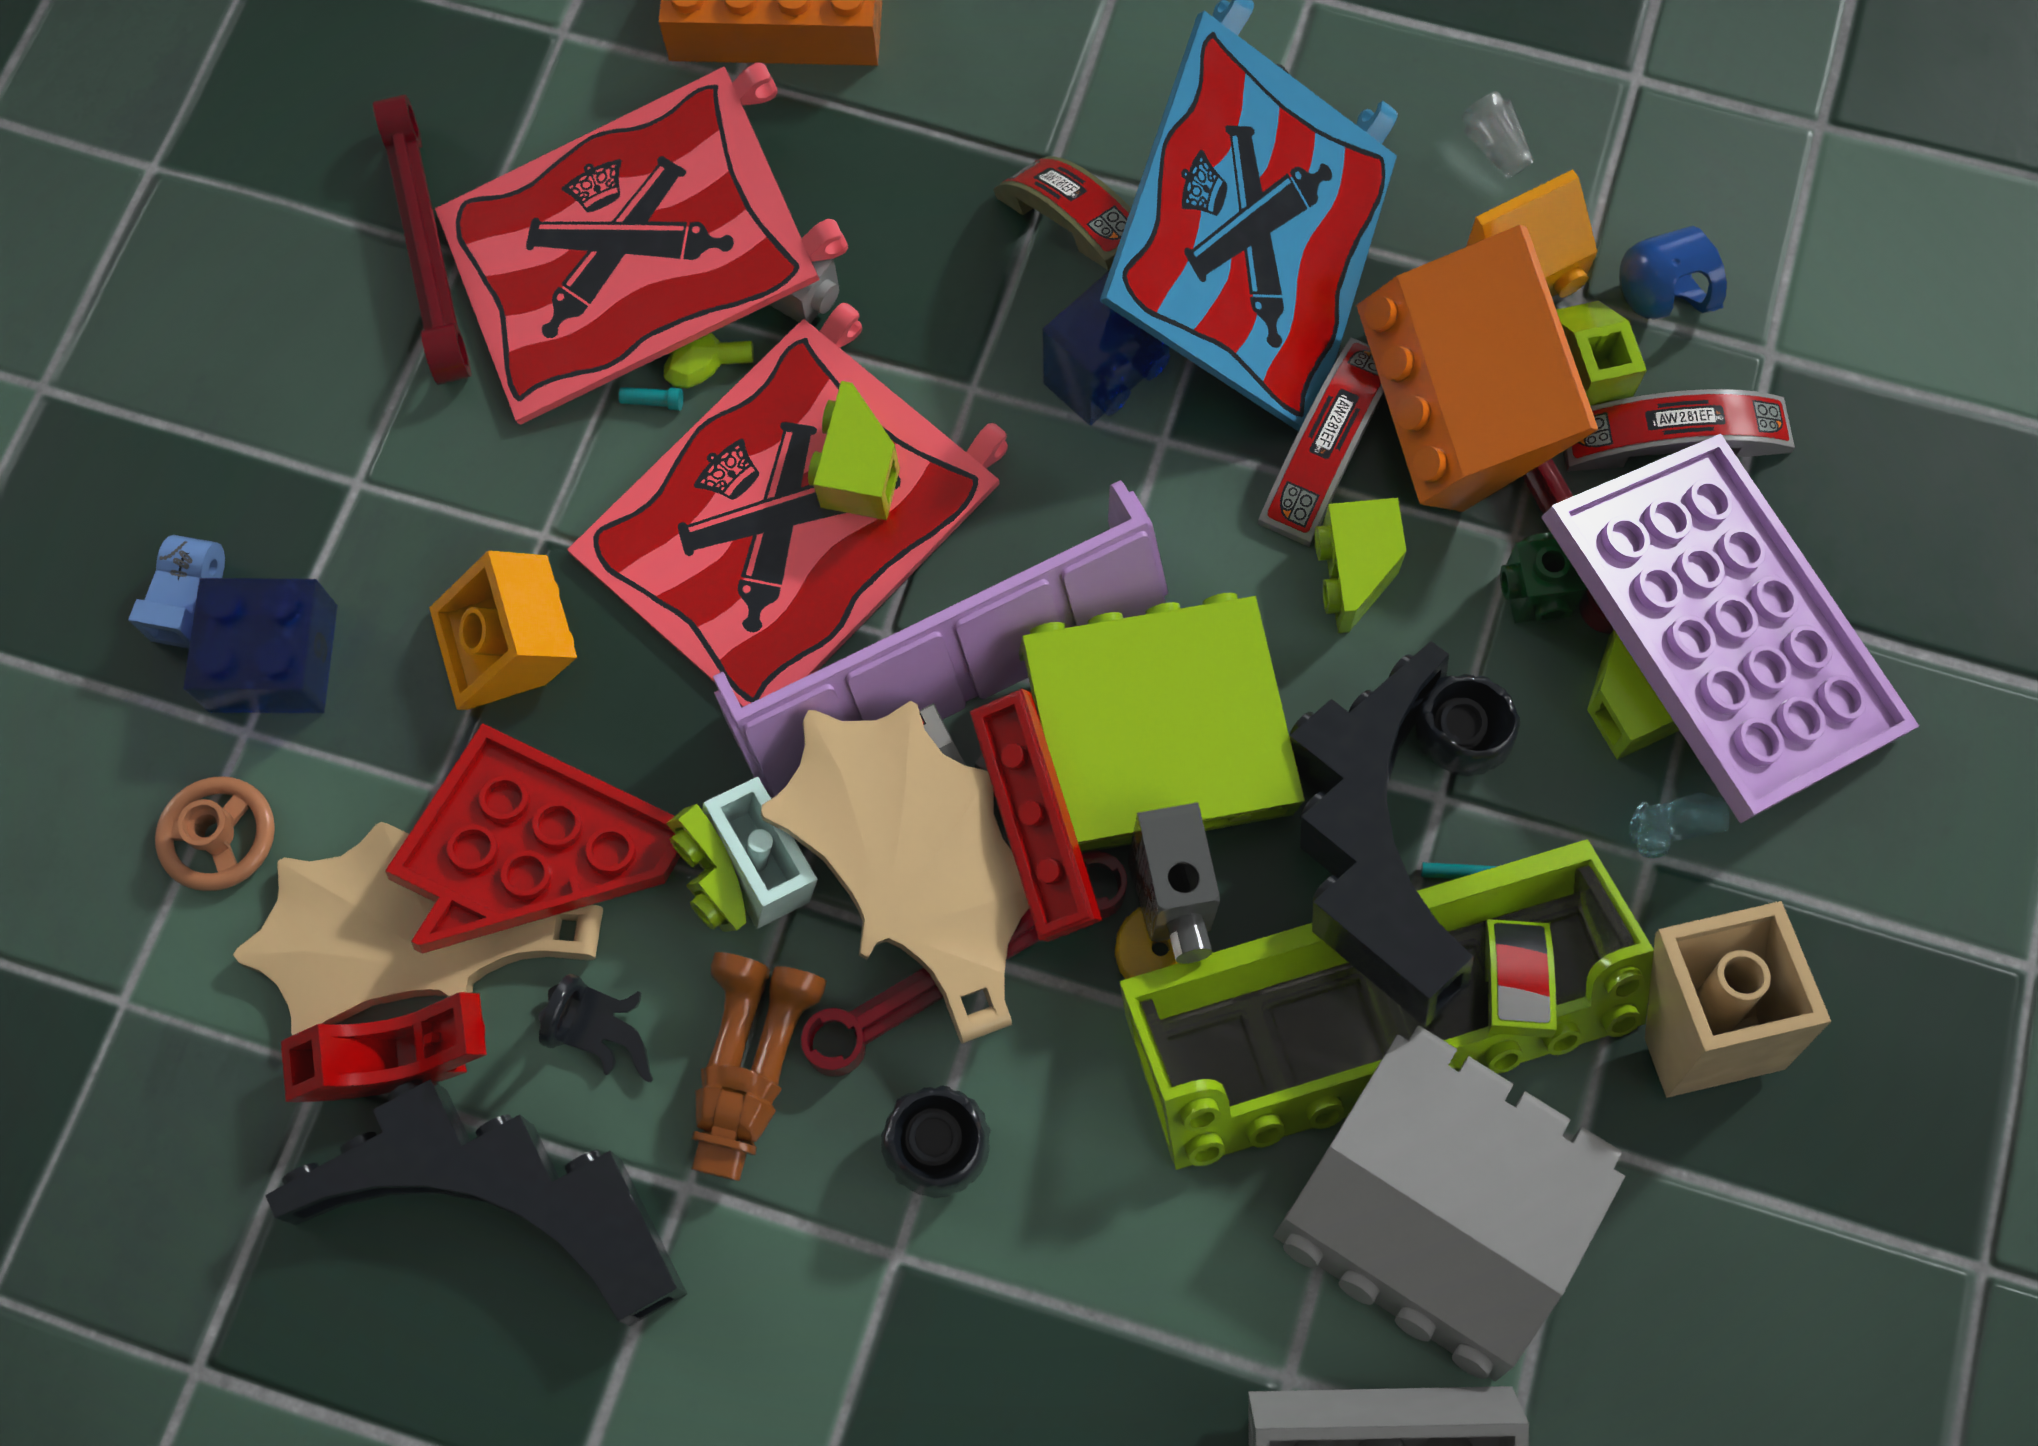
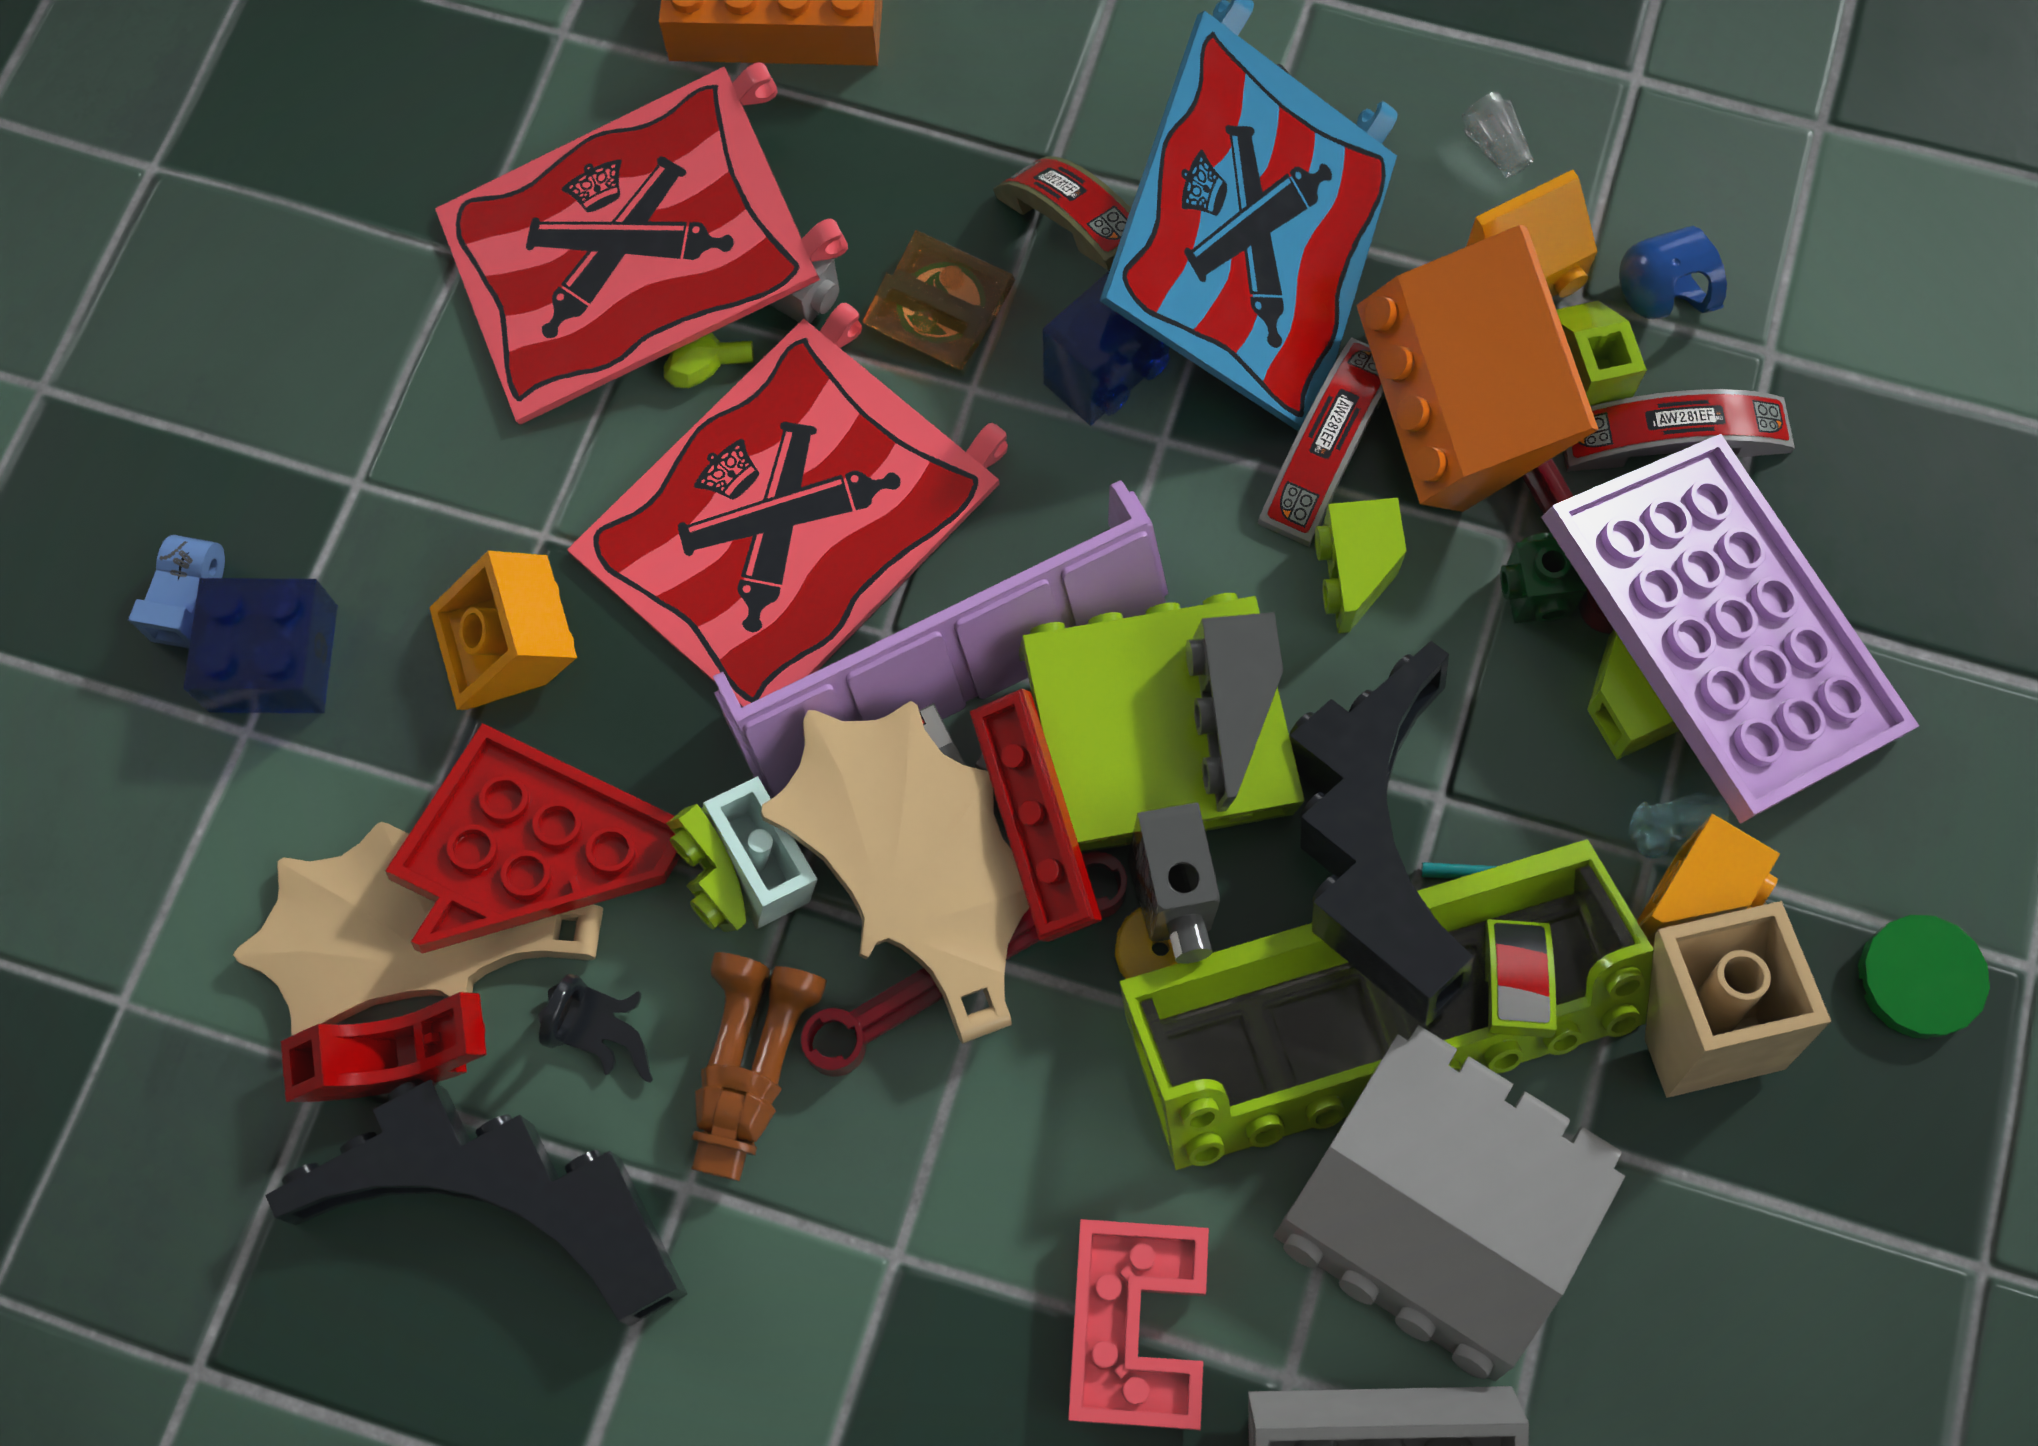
(188, 818): nougat piece -> none
(441, 335): dark red piece -> none
(669, 398): teal piece -> none
(857, 460): lime slope -> none
(936, 1141): black hair -> none
(939, 300): none -> clear orange slope
(1106, 1373): none -> coral plate
(1238, 678): none -> dark grey slope
(1467, 724): black hair -> none
(1710, 876): none -> light orange slope
(1924, 976): none -> green tile

